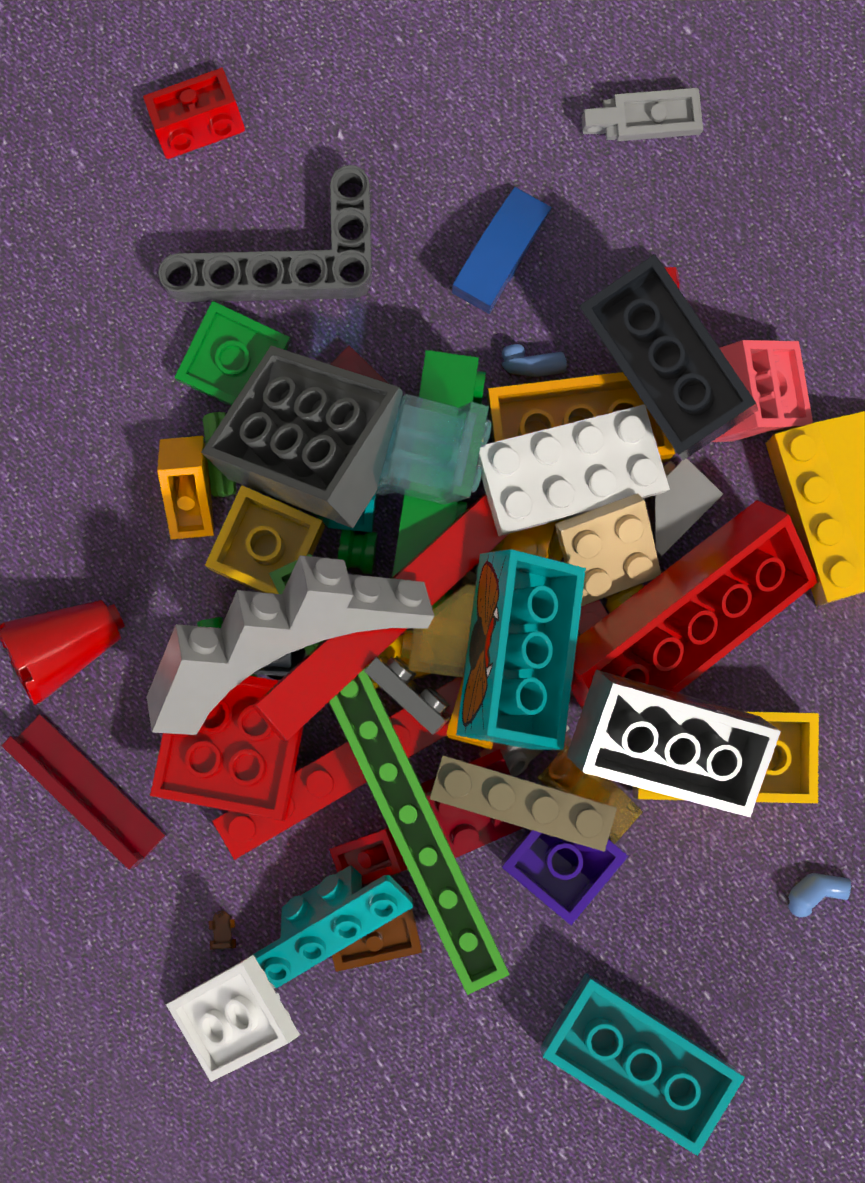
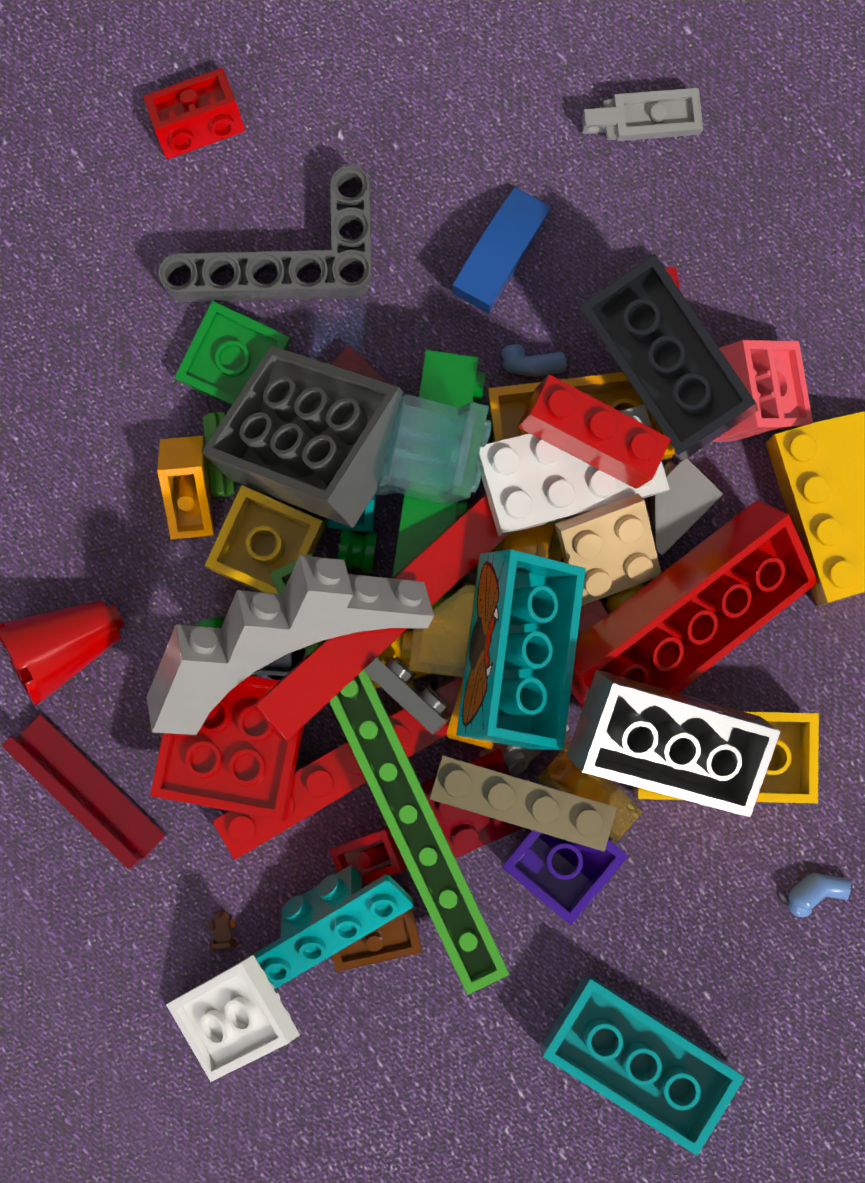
(594, 432): none -> red brick

